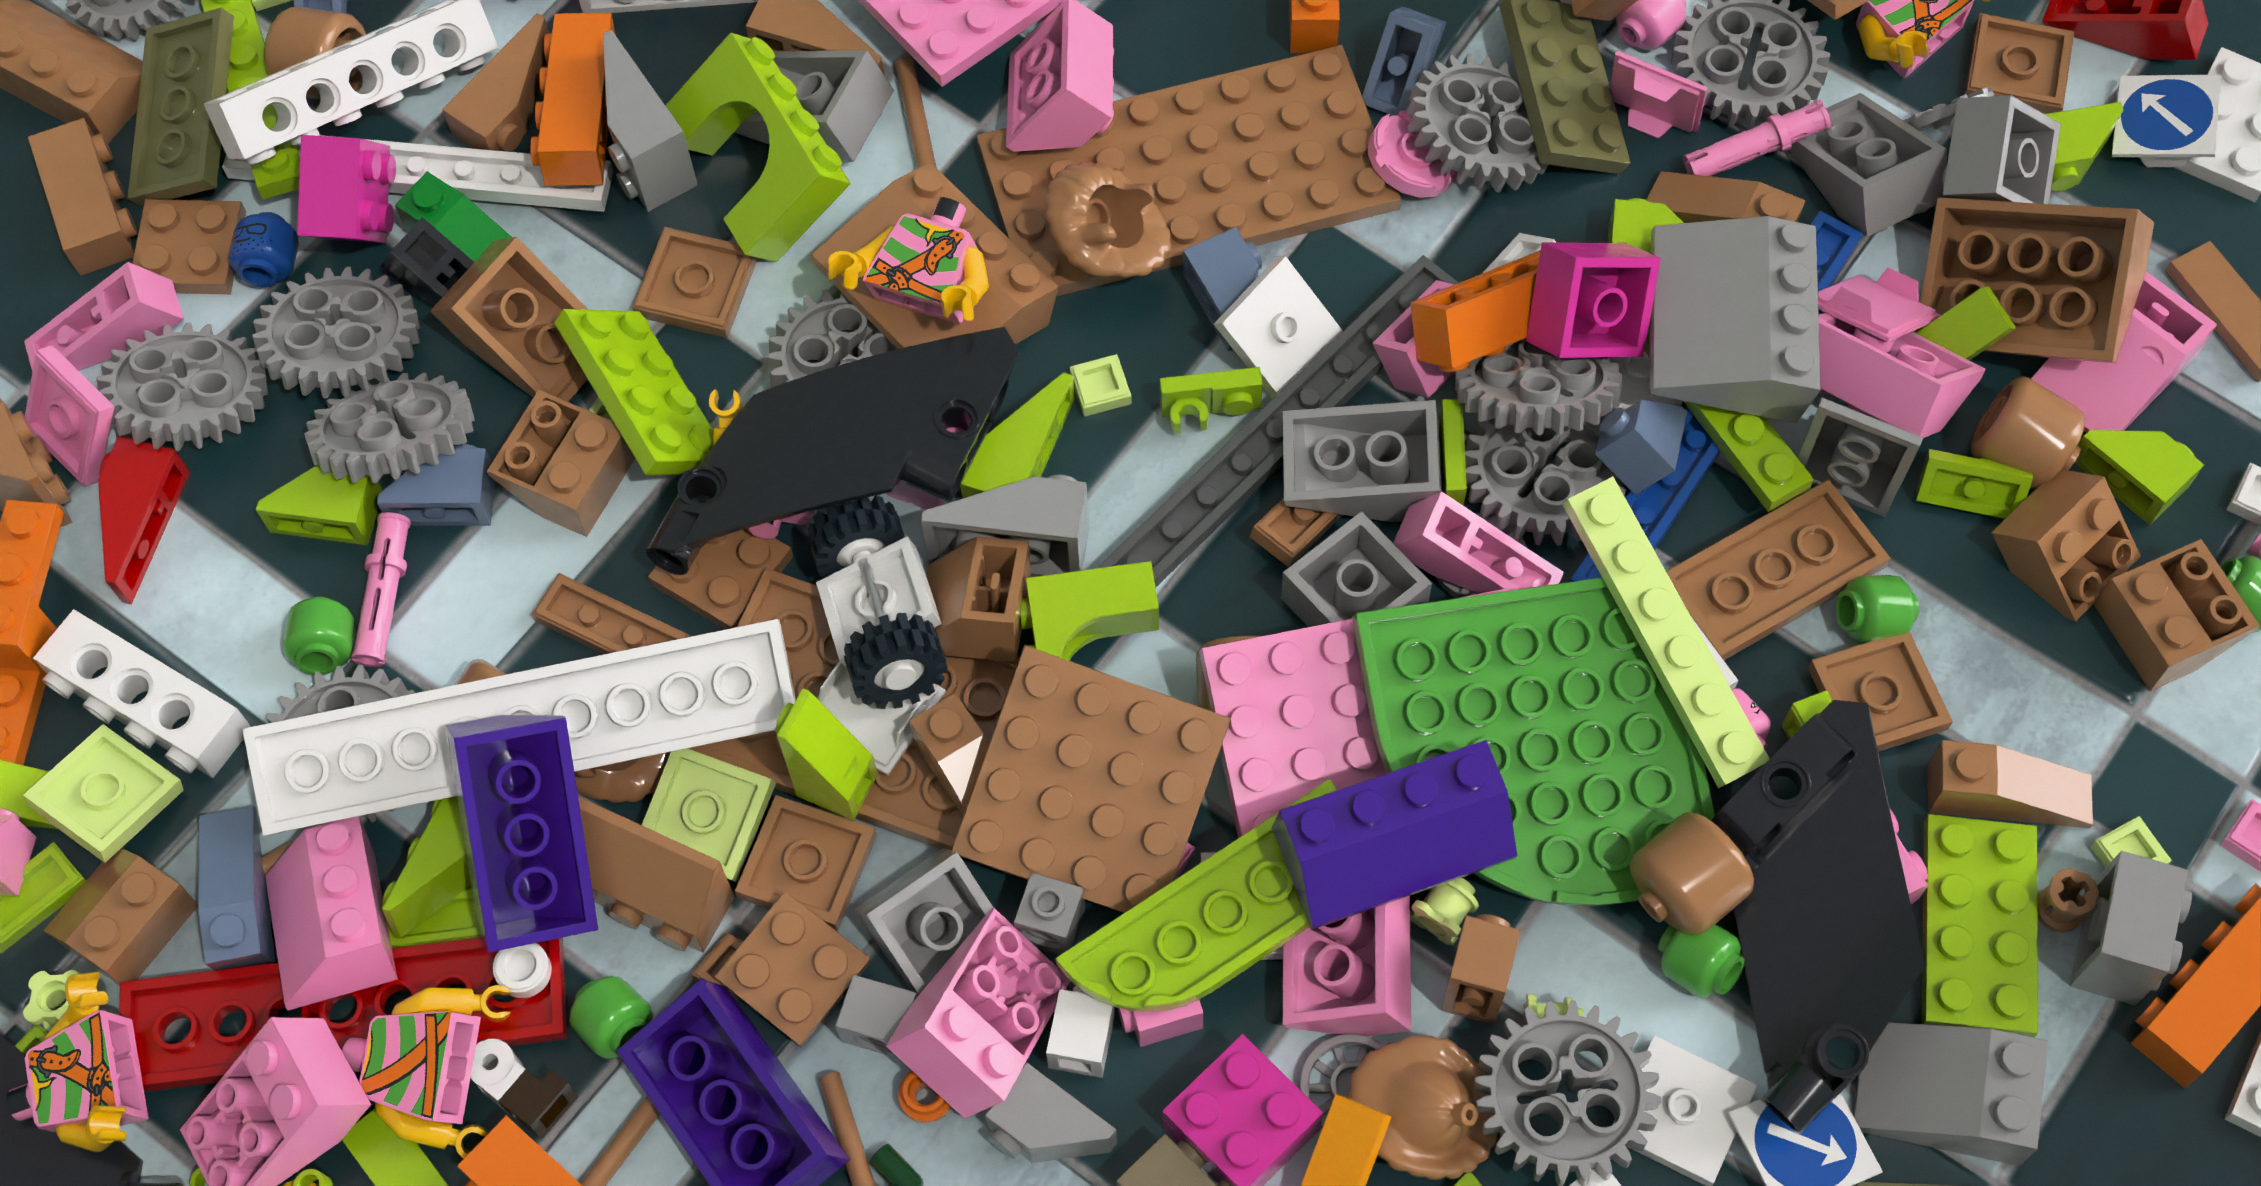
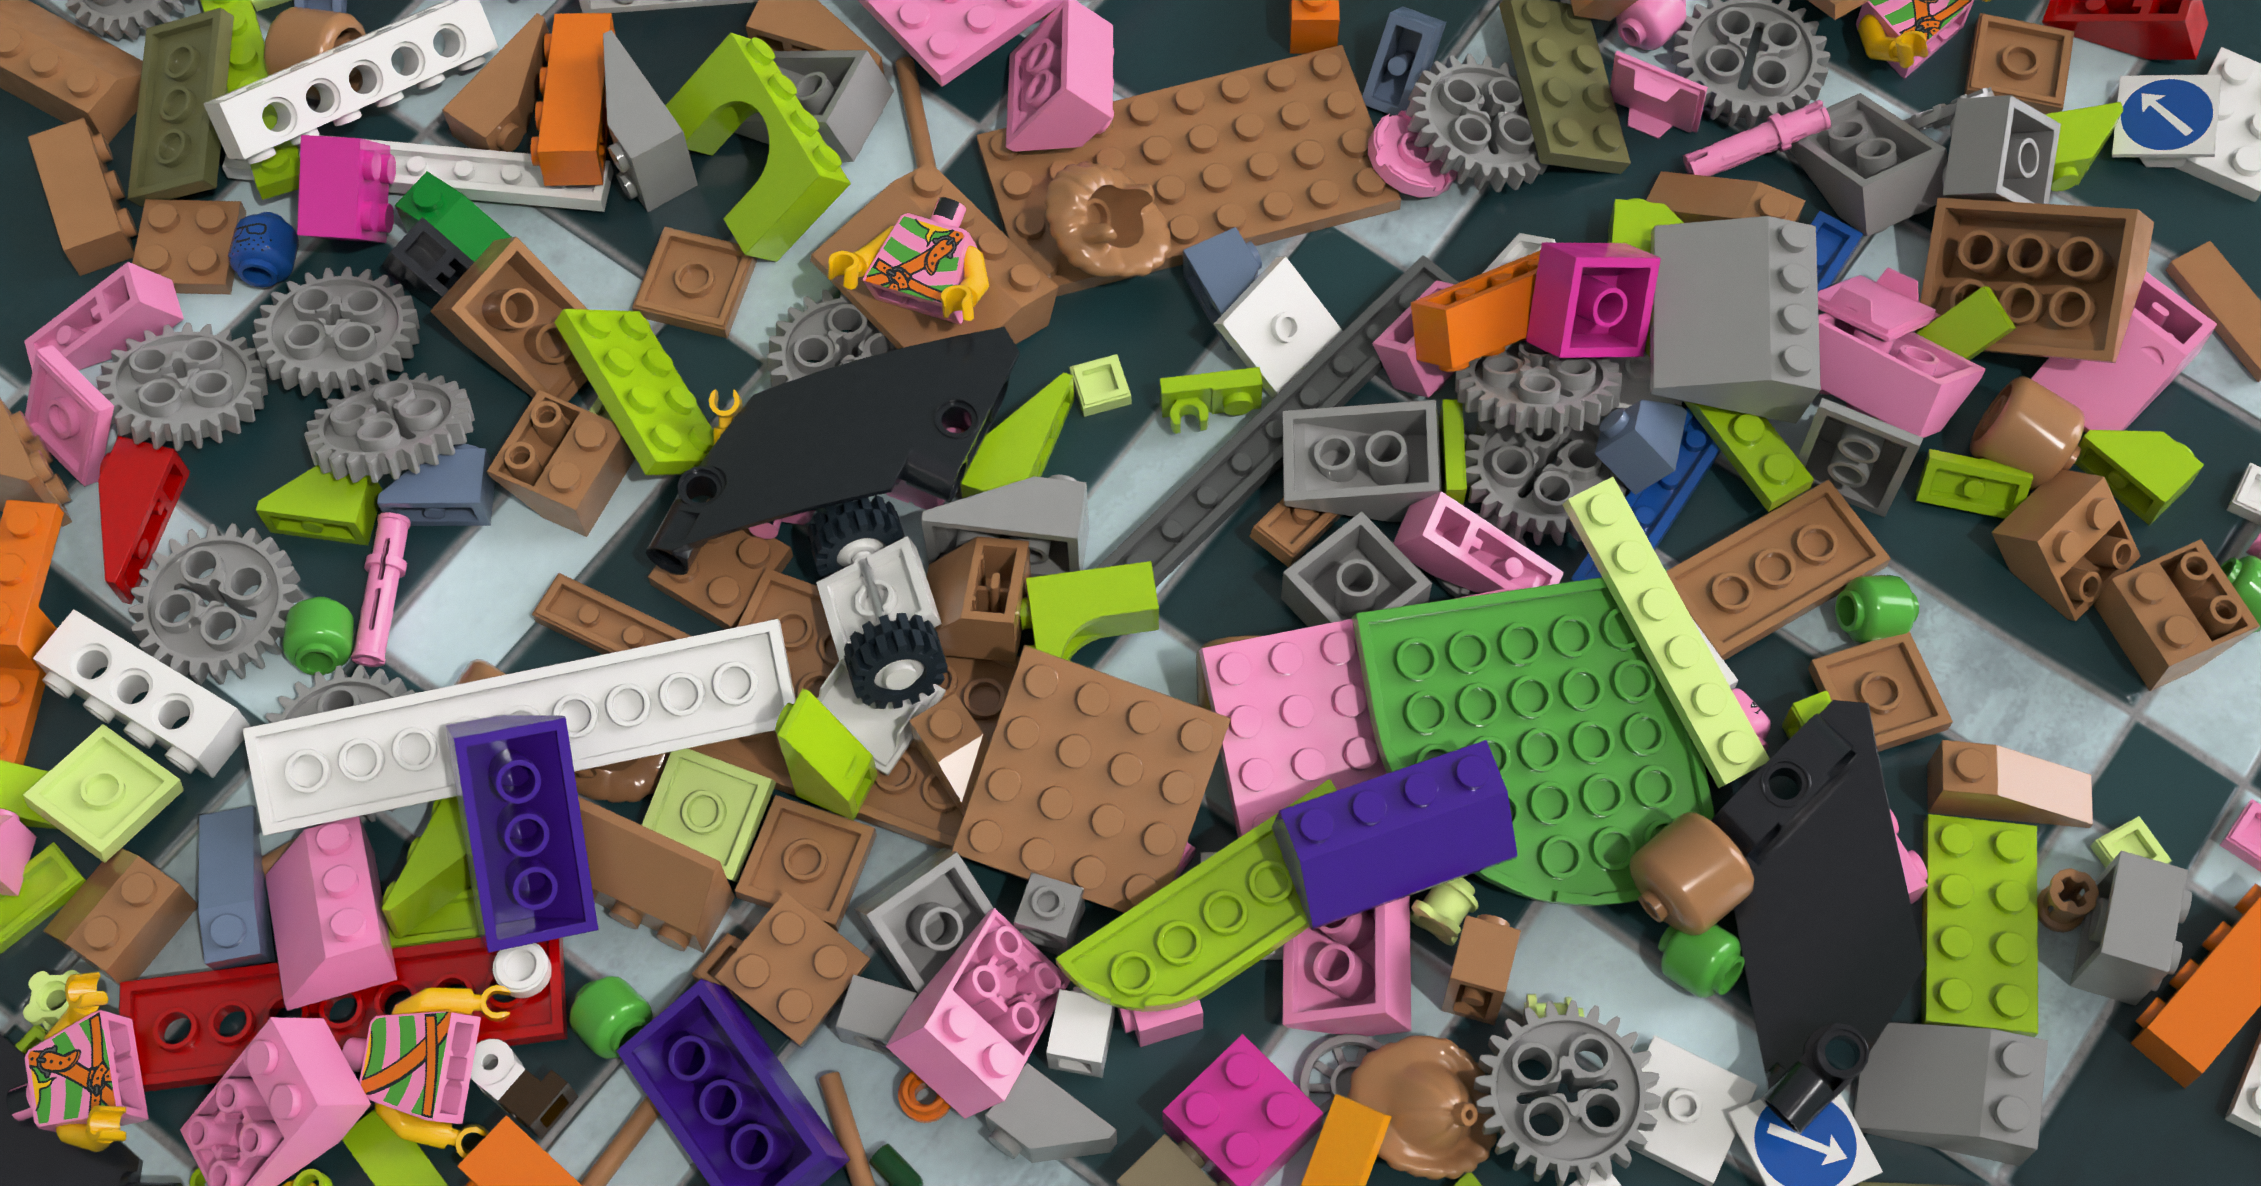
(238, 565): none -> light grey gear

